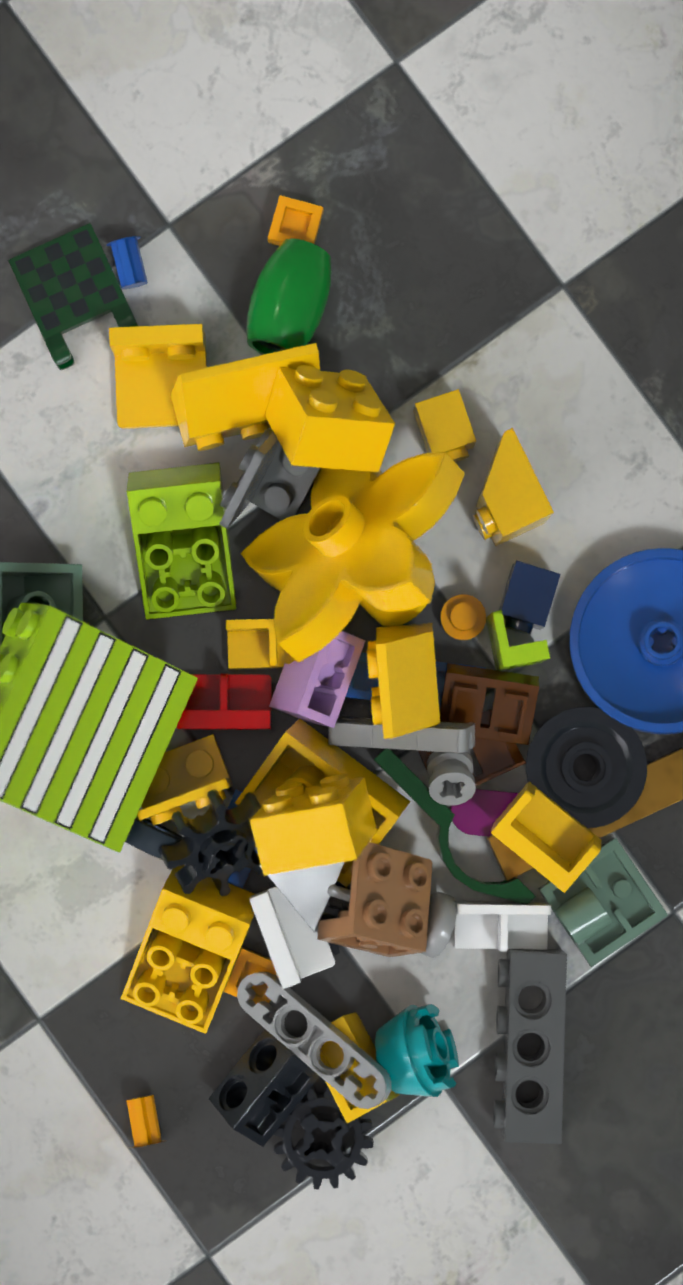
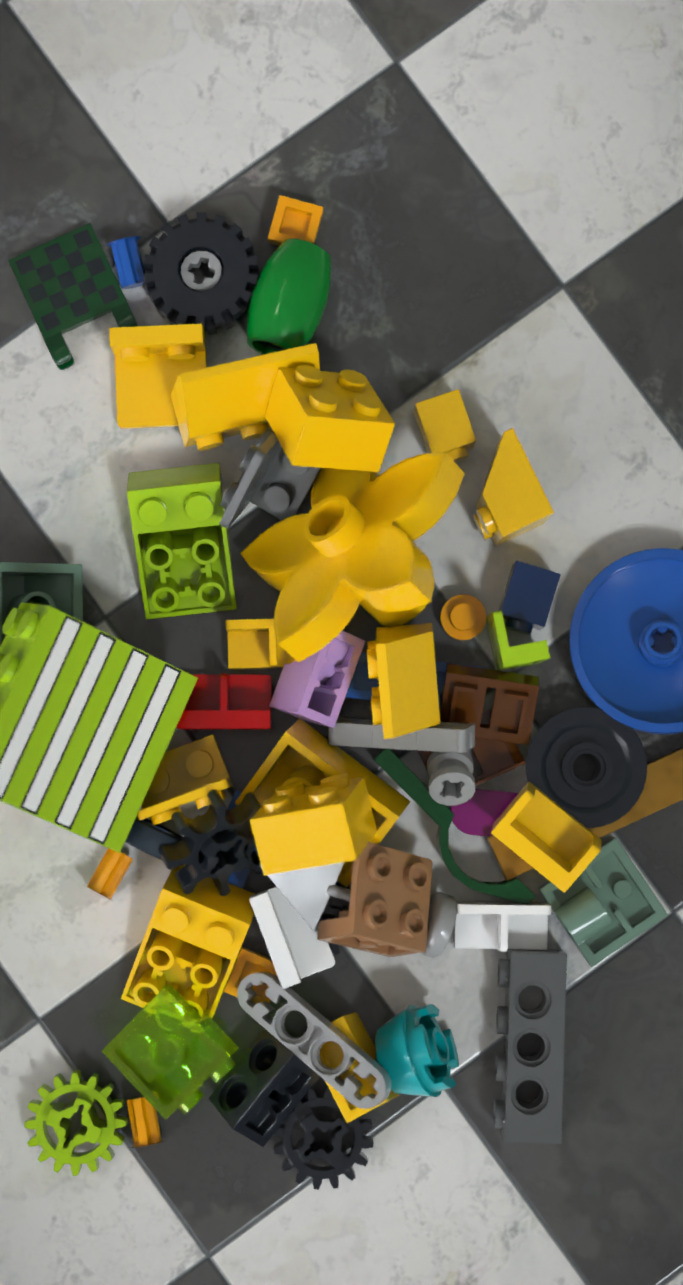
(58, 1116): none -> lime gear
(109, 873): none -> light orange piece
(171, 1052): none -> clear neon green plate
(184, 247): none -> black bush

